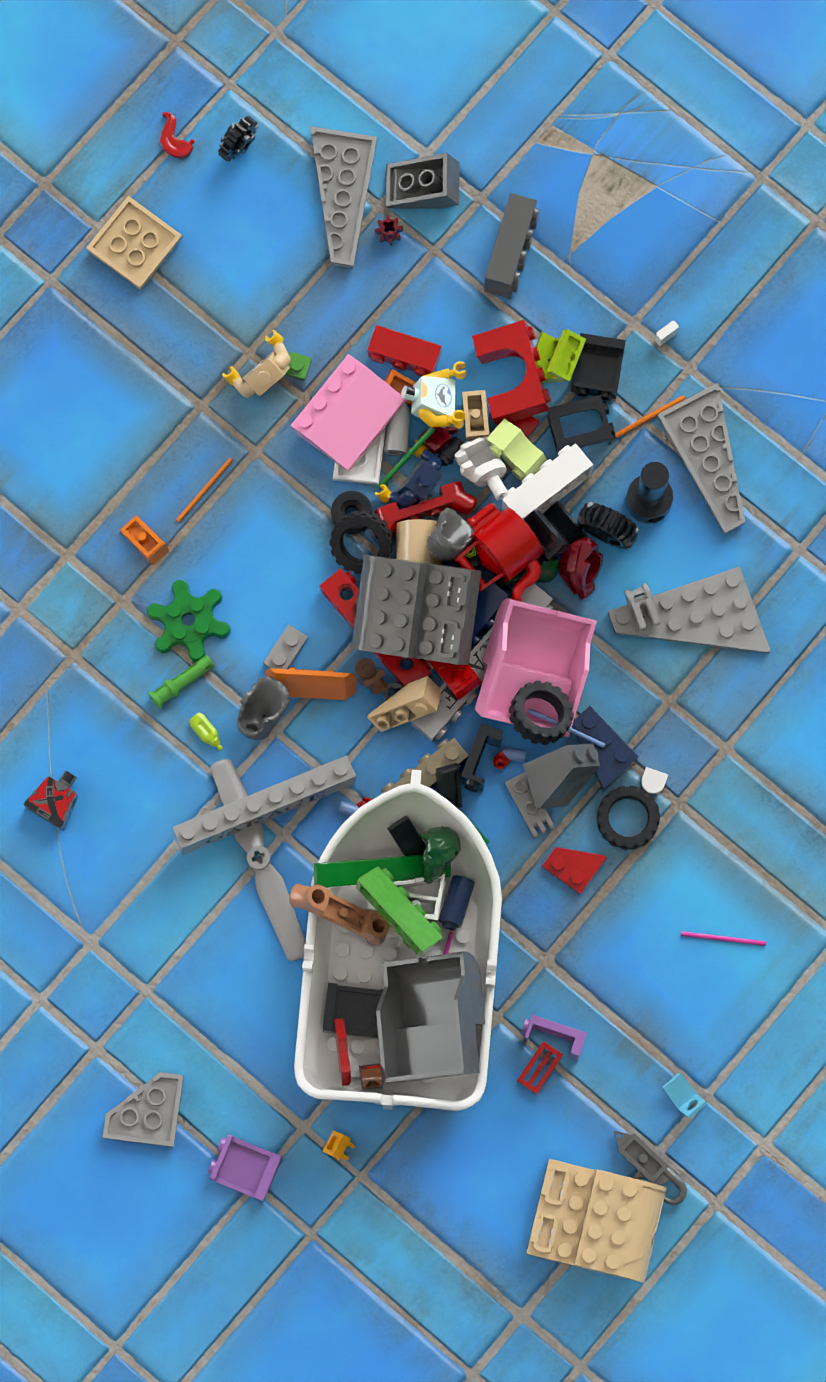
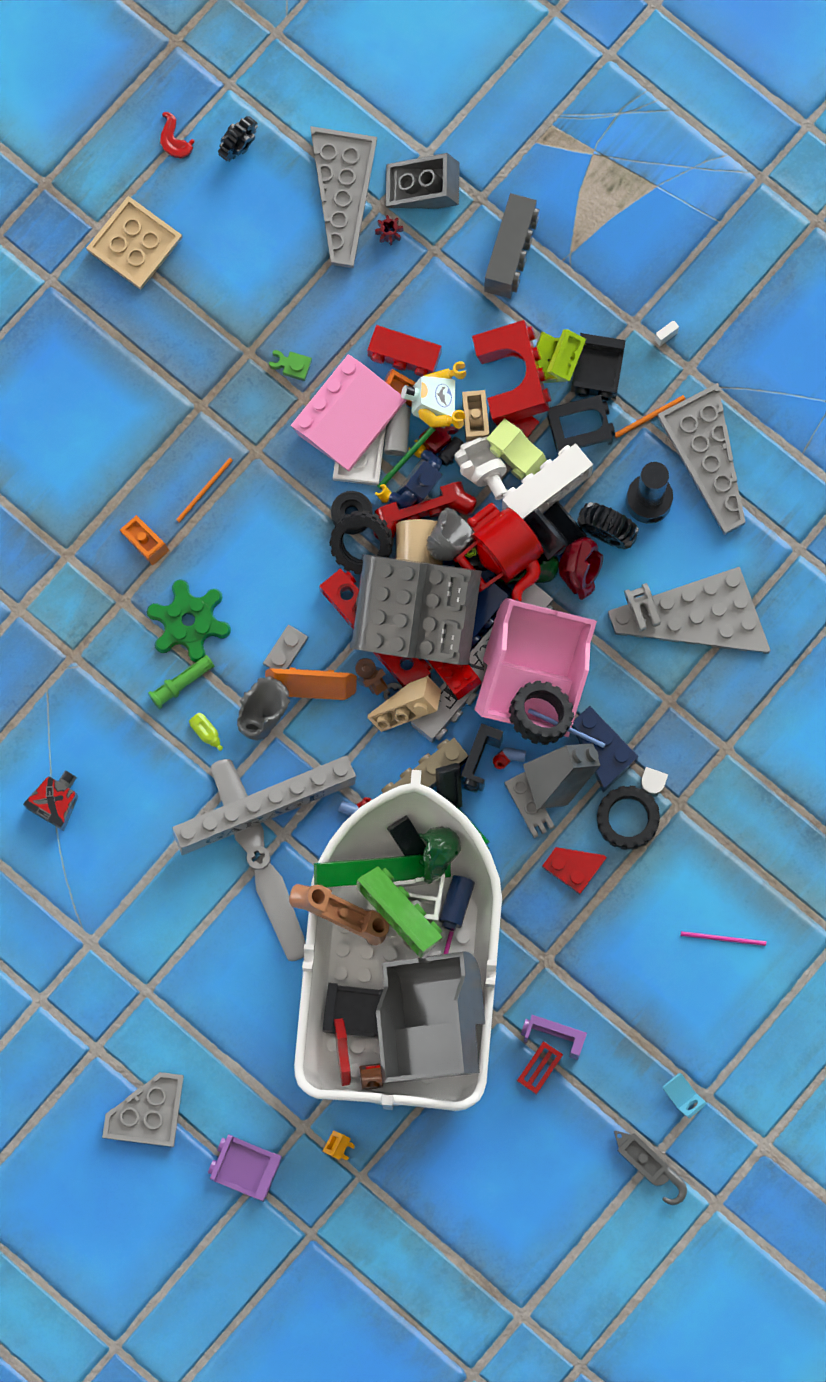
(265, 373): tan torso -> none
(596, 1220): tan piece -> none

